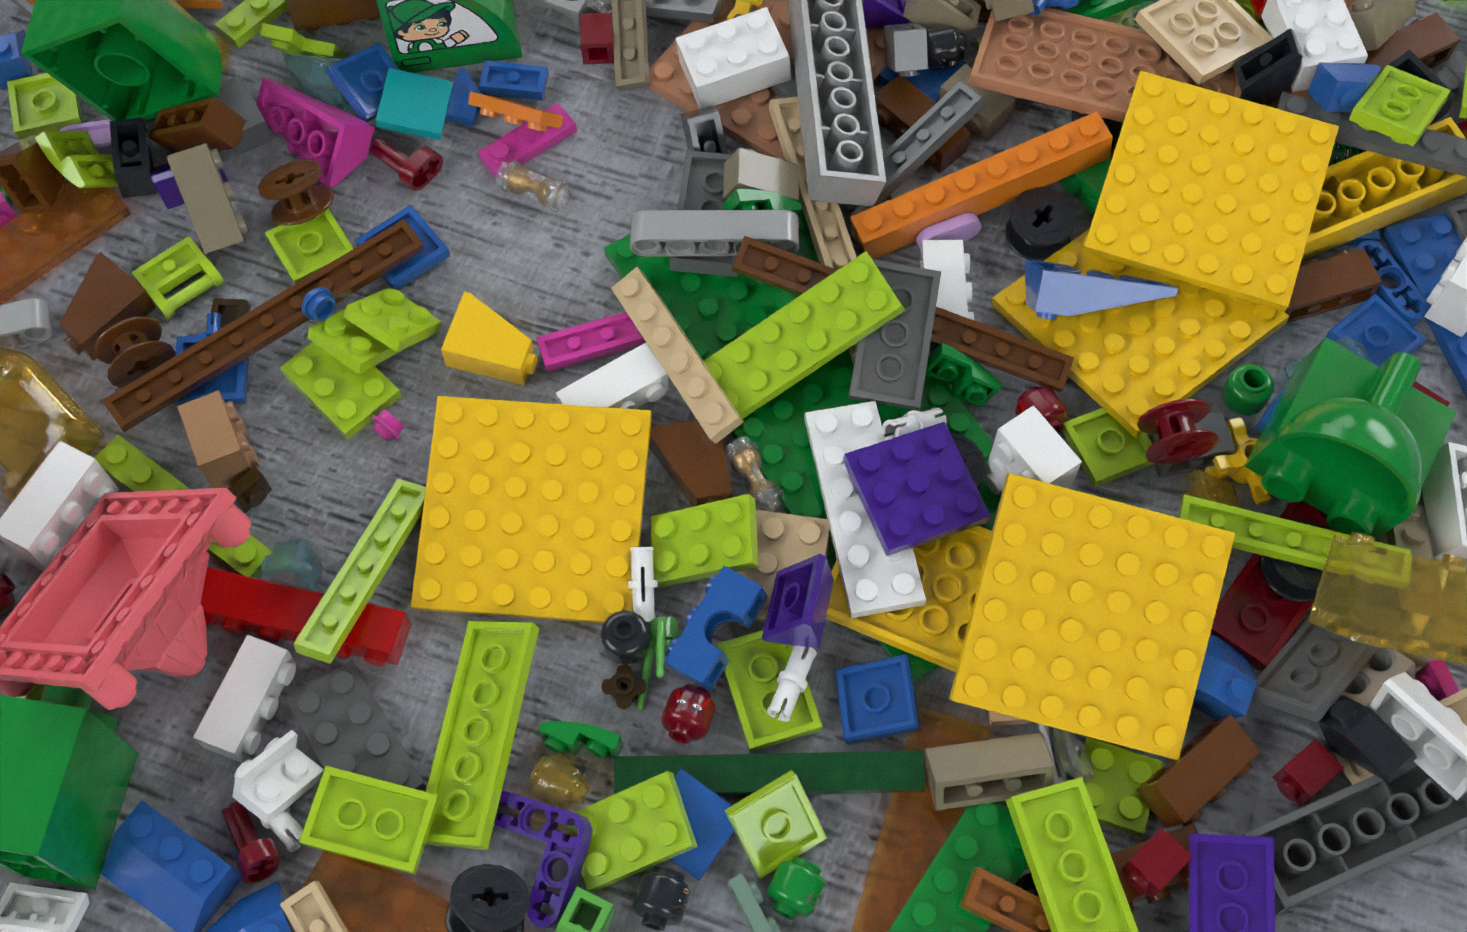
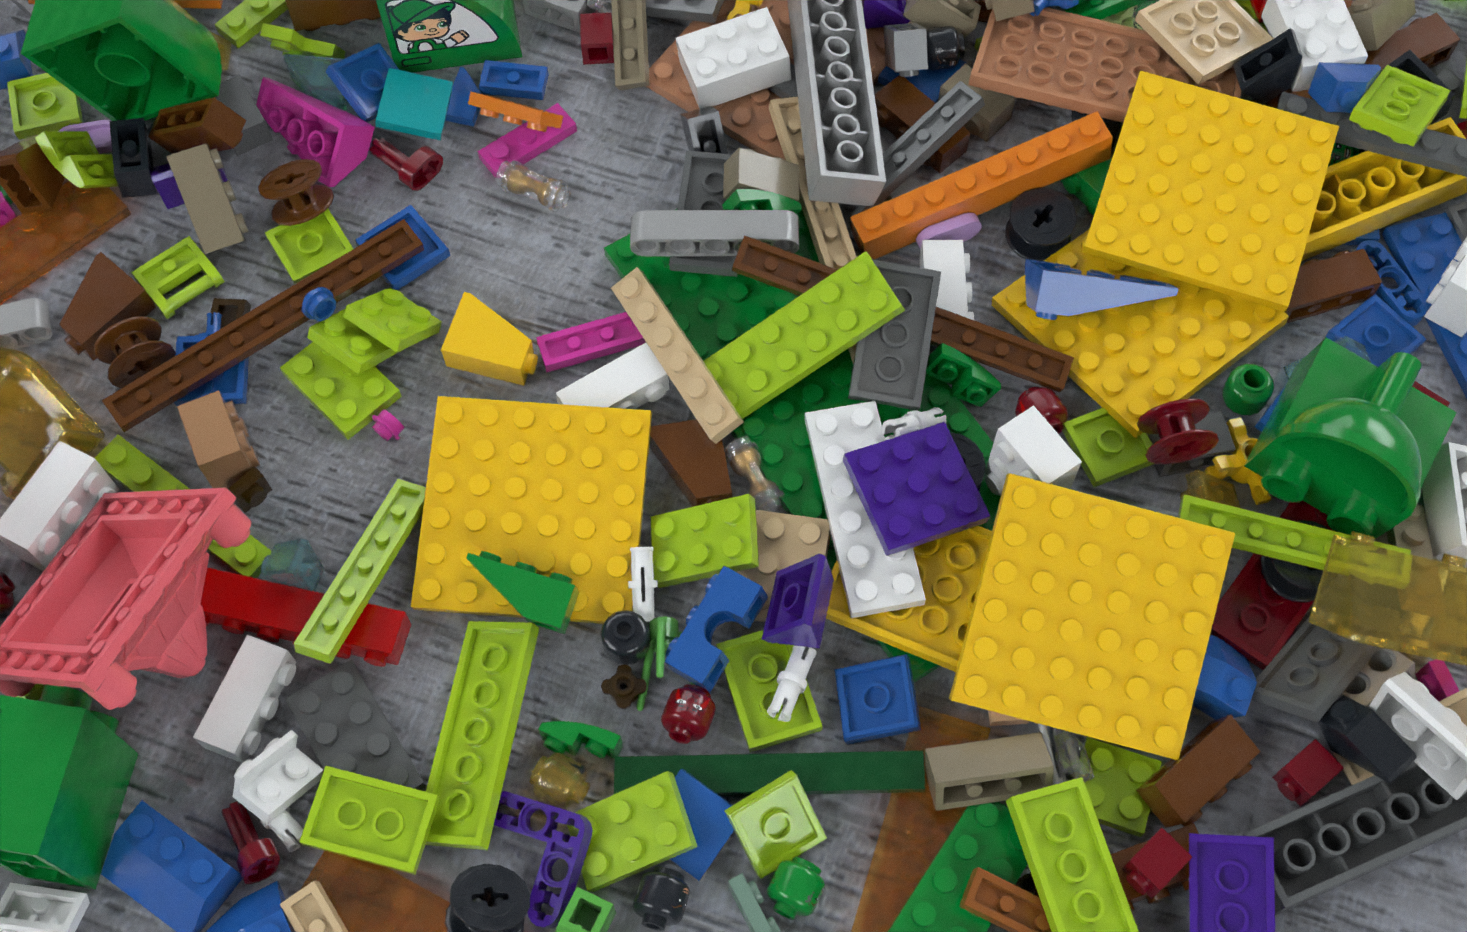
(536, 597): none -> green slope

